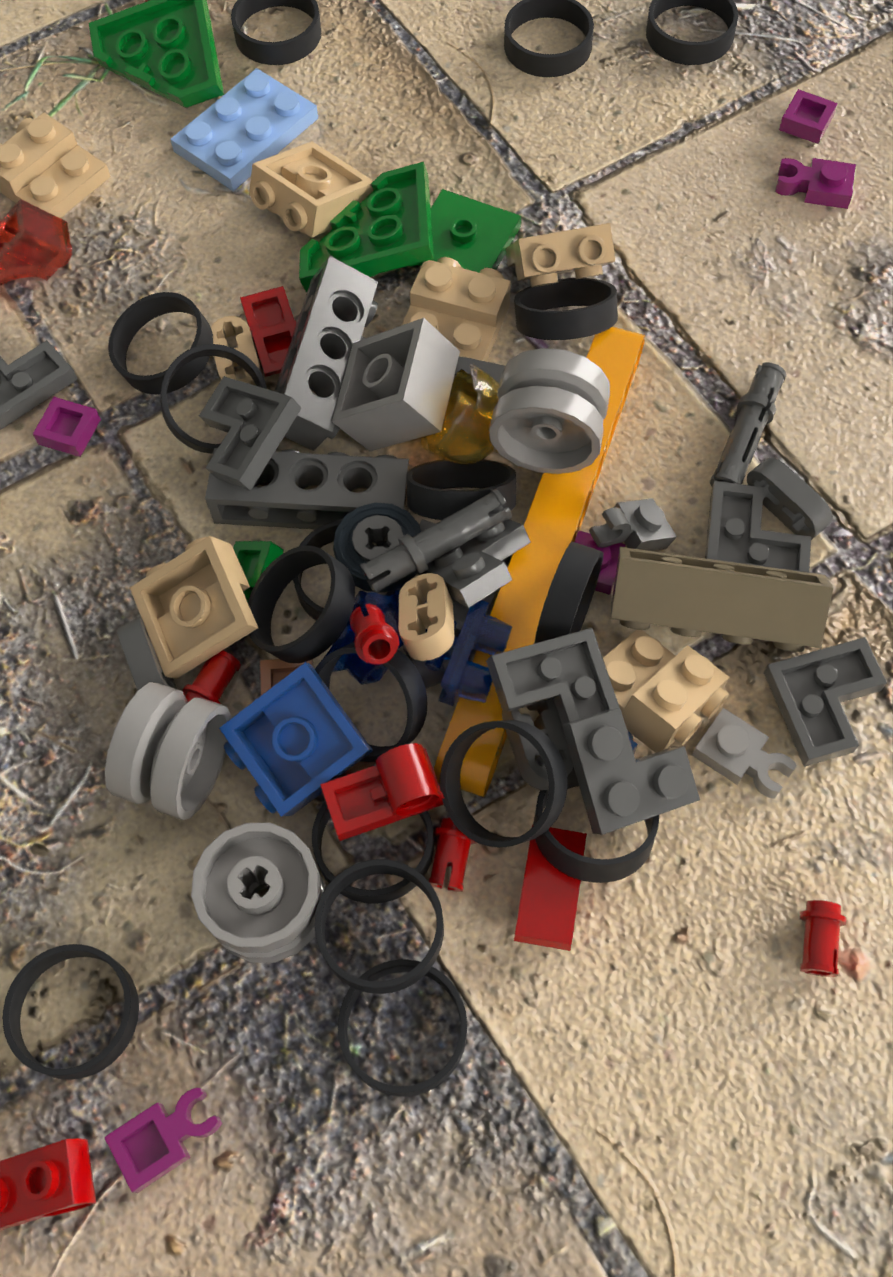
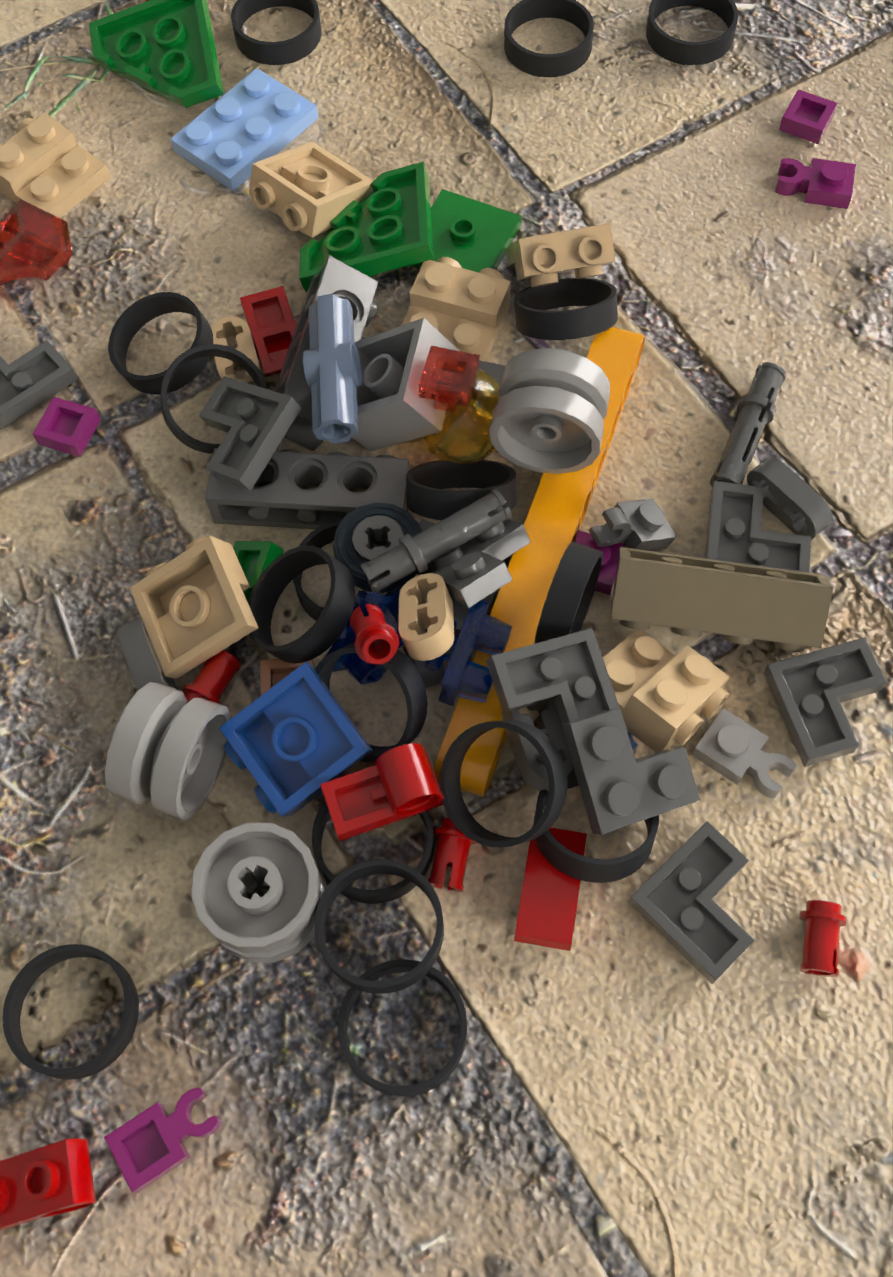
(332, 369): none -> sand blue piece
(449, 378): none -> clear red tile
(681, 903): none -> dark grey plate

